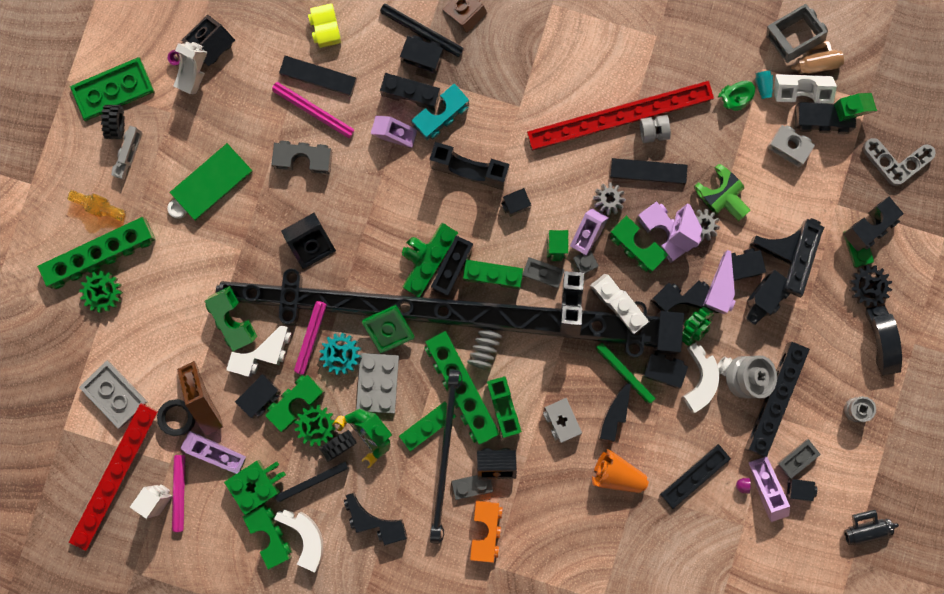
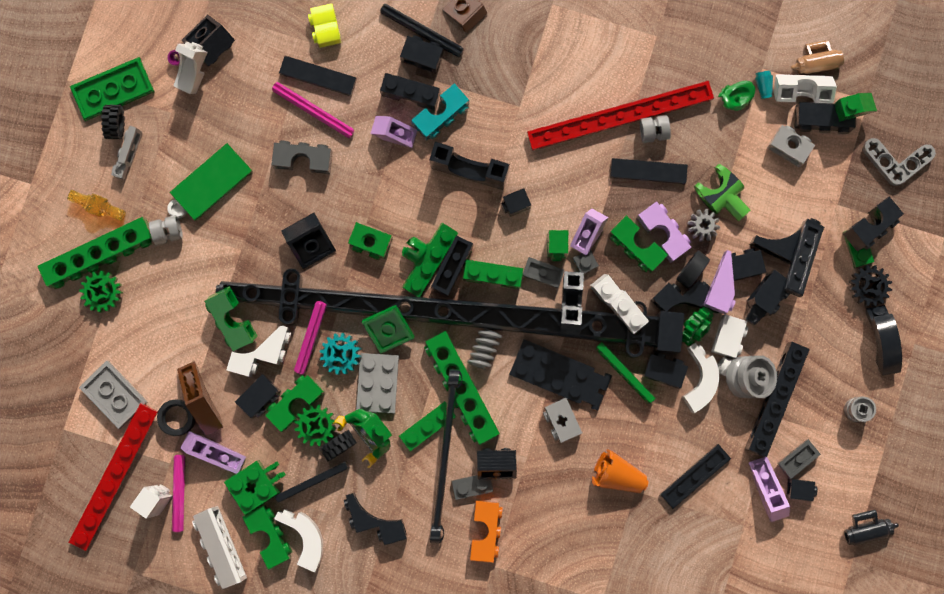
(159, 232): none -> light grey wheel
(220, 547): none -> white slope
(359, 236): none -> green brick
(504, 407): green arch -> none
(559, 374): none -> black hinge
(615, 413): black slope -> none
(617, 200): light grey gear -> none
(686, 229): lavender slope -> none
(693, 269): none -> black tyre
(729, 336): none -> white brick
(743, 485): magenta hinge -> none
(781, 43): dark grey window -> none

